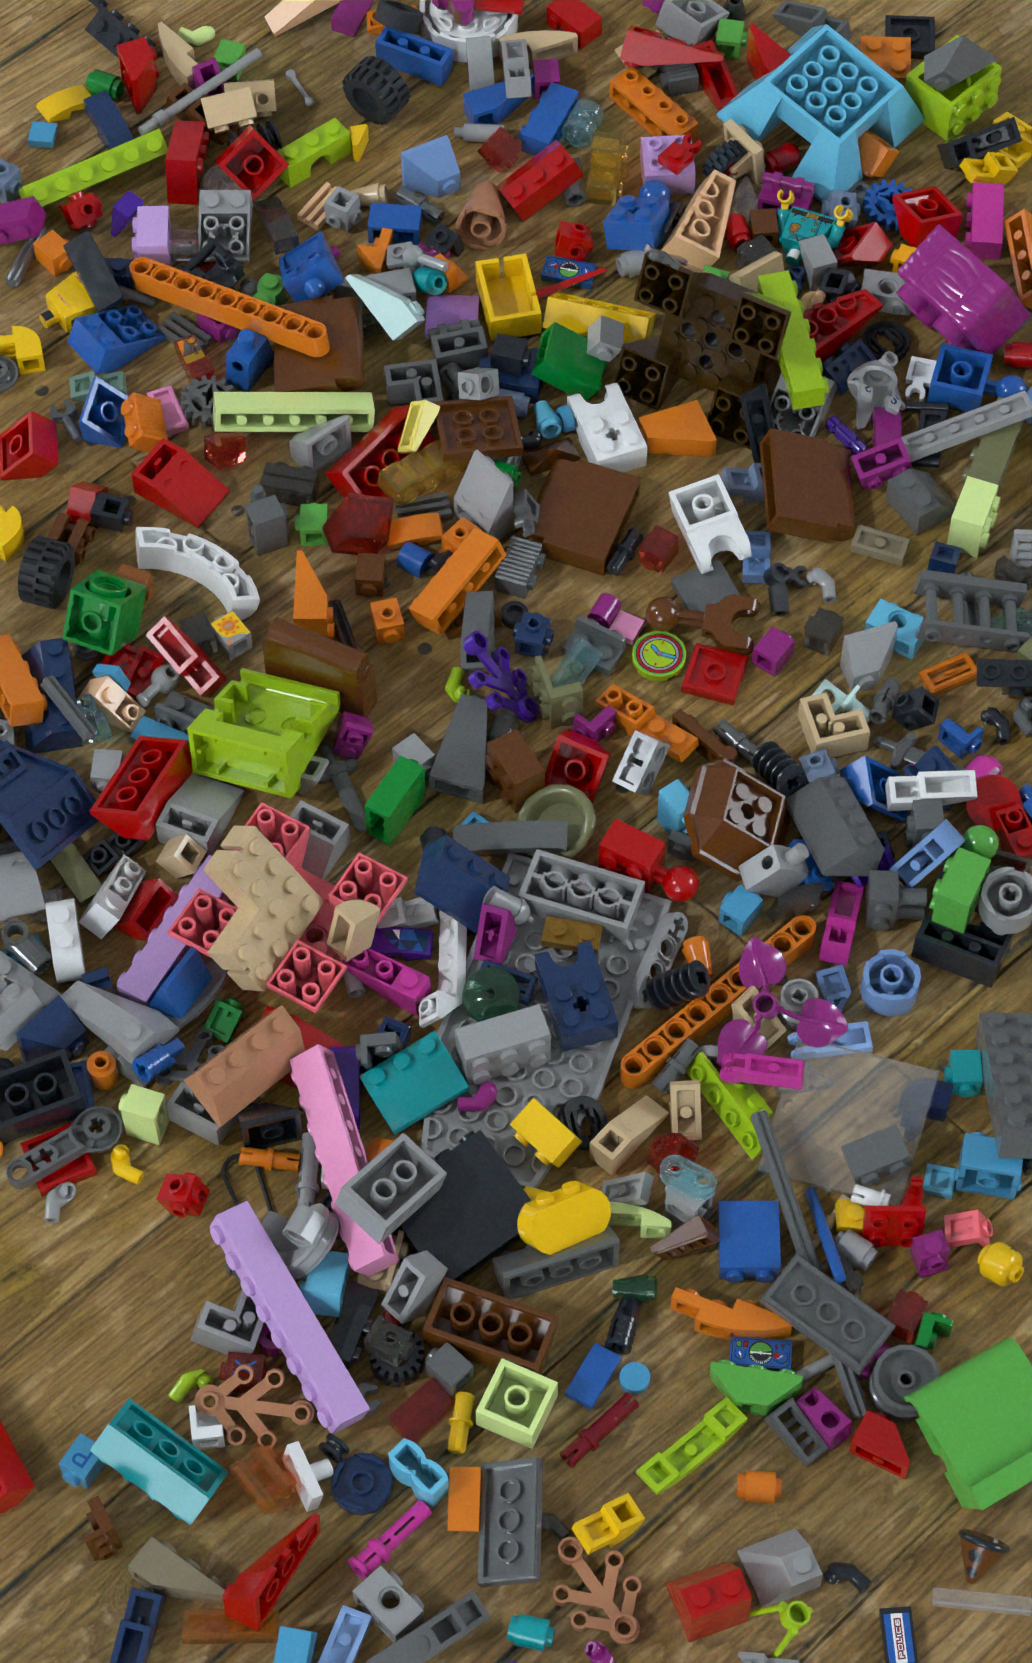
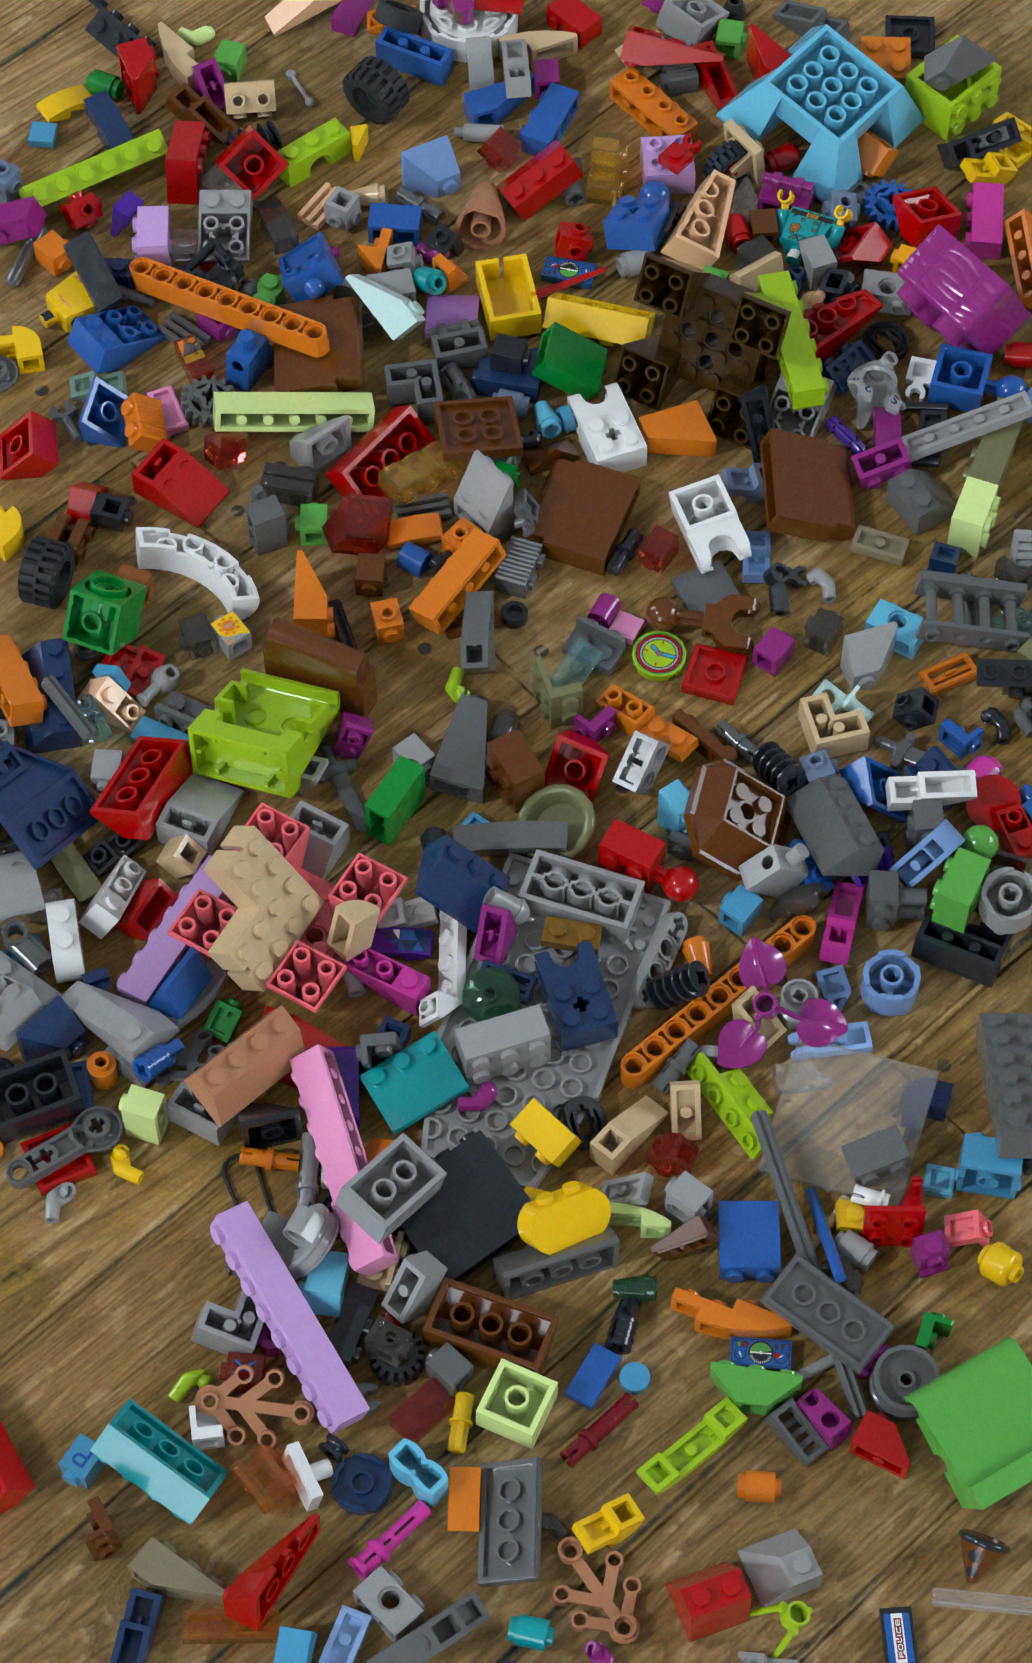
(162, 117): light grey bar -> none
(183, 1194): red brick -> none
(186, 657): red slope -> none
(229, 109): tan brick -> none
(413, 256): light grey bar -> none
(418, 422): light yellow slope -> none
(478, 383): light grey brick -> none
(502, 679): dark purple plant -> none
(532, 634): dark blue brick -> none
(582, 123): clear light blue wheel -> none
(605, 338): light grey brick -> none
(662, 256): dark grey sword -> none
(686, 1178): clear light blue plate -> none
(762, 1070): dark pink hinge -> none
(848, 1572): black arm -> none
(884, 701): dark grey pin -> none
(907, 1314): clear red brick -> none
(964, 1072): teal brick -> none

